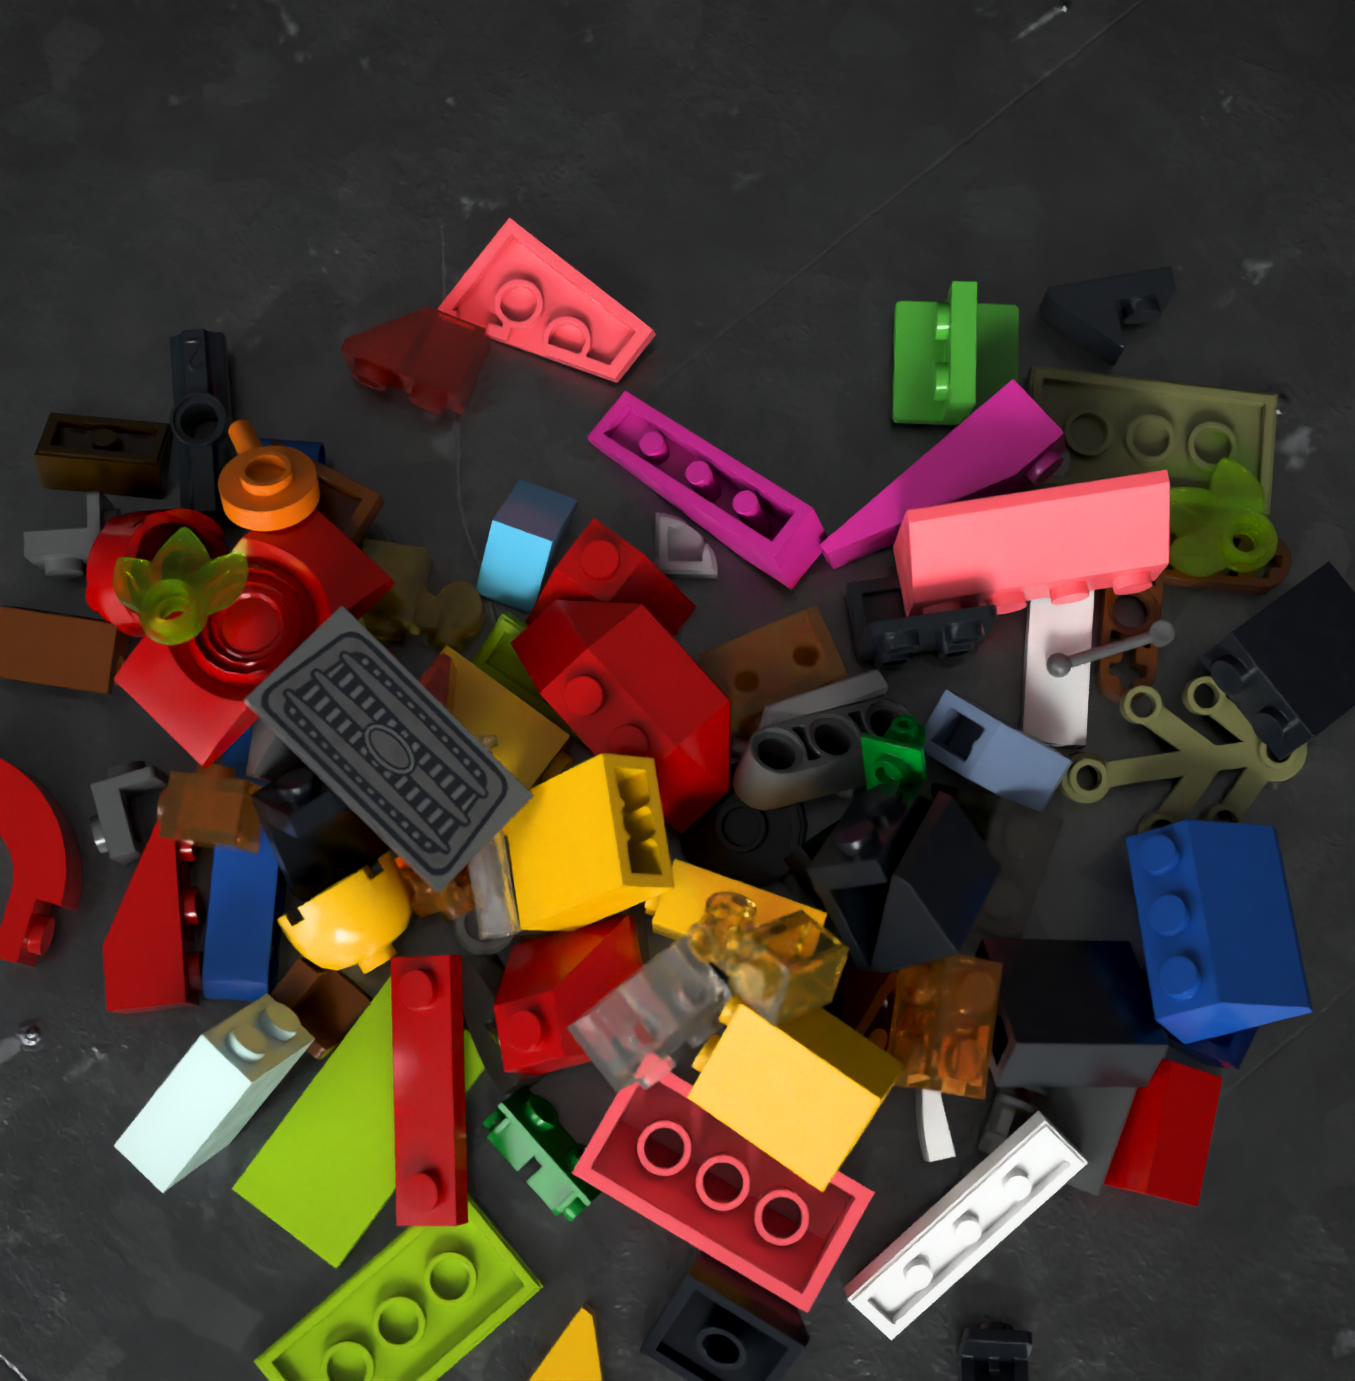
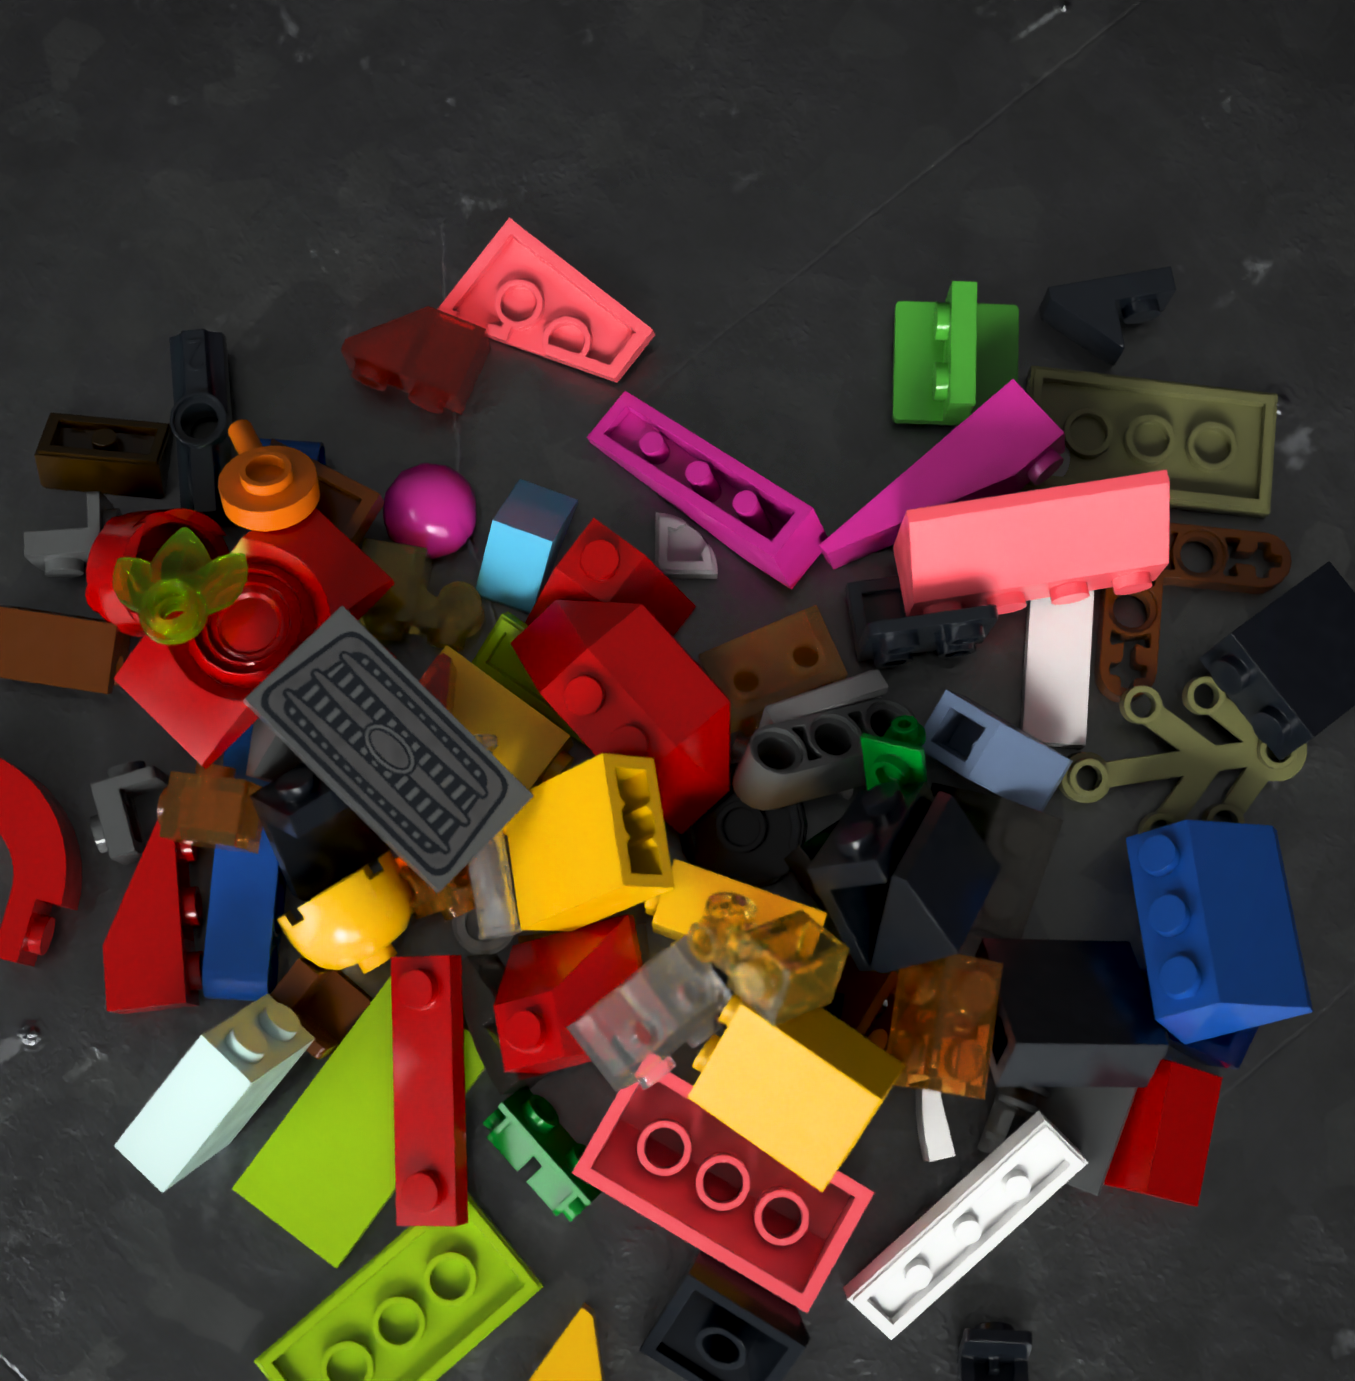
(430, 509): none -> dark pink hair
(1158, 634): dark grey hinge -> none
(1212, 517): clear neon green plate -> none

